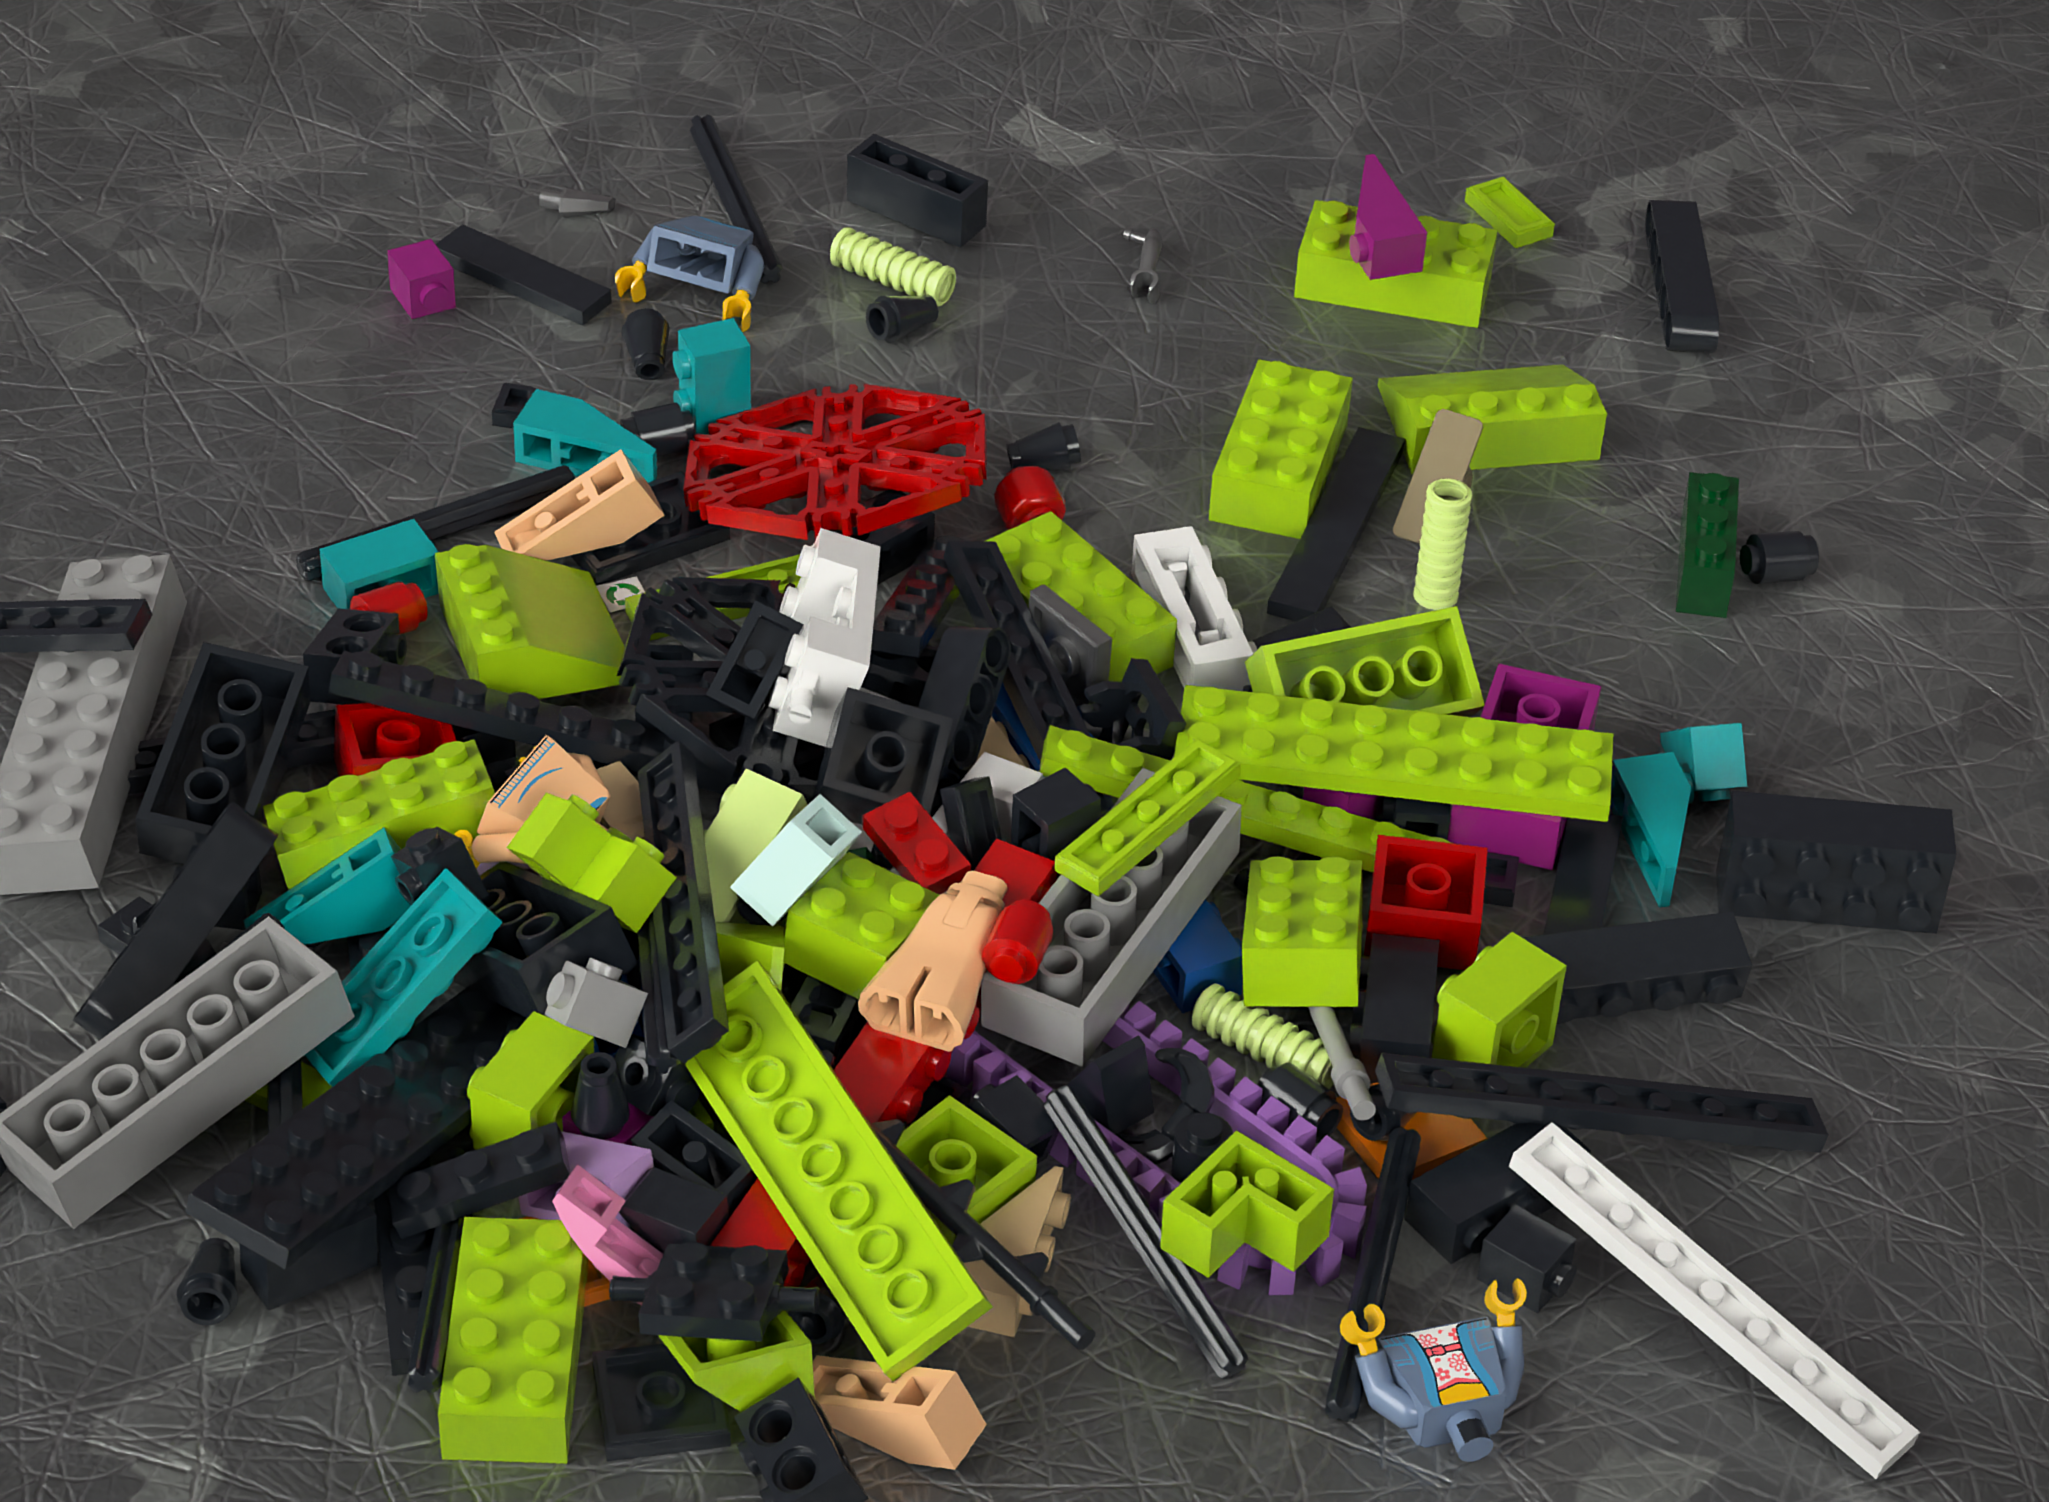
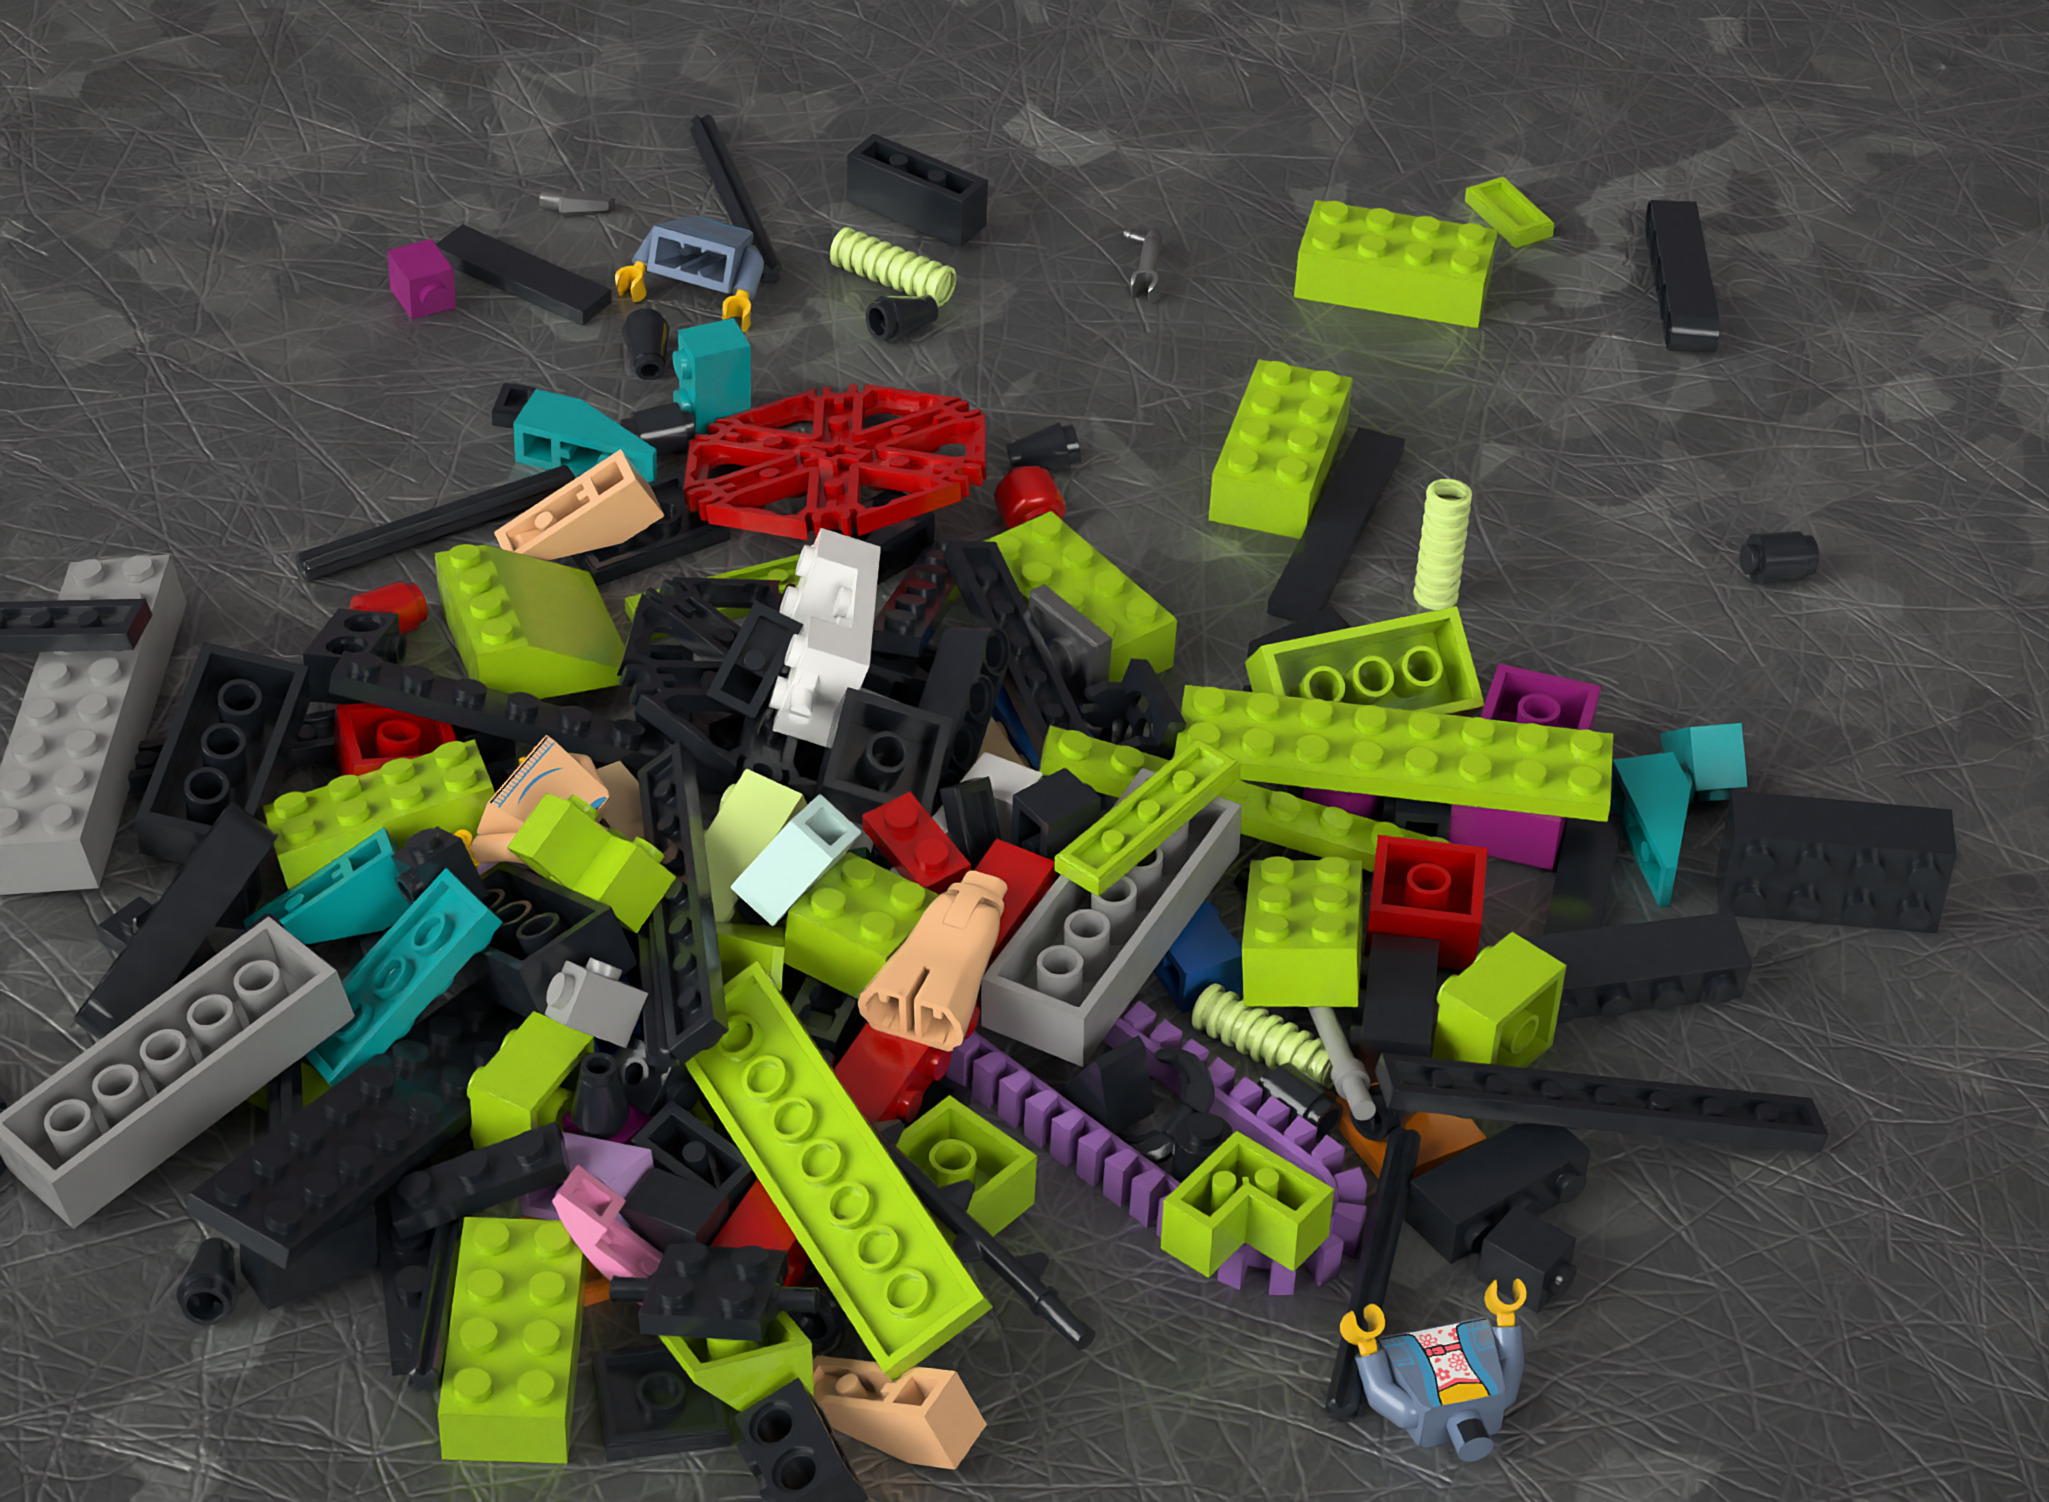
(377, 560): teal brick -> none
(616, 592): white sticker -> none
(1018, 942): red brick -> none
(1018, 1114): black brick -> none
(1022, 1228): tan slope -> none
(1144, 1232): axle -> none
(1162, 568): white brick -> none
(1387, 231): magenta slope -> none
(1444, 456): dark tan piece -> none
(1500, 879): black tile -> none
(1524, 411): lime slope -> none
(1707, 545): dark green brick -> none
(1715, 1300): white plate -> none

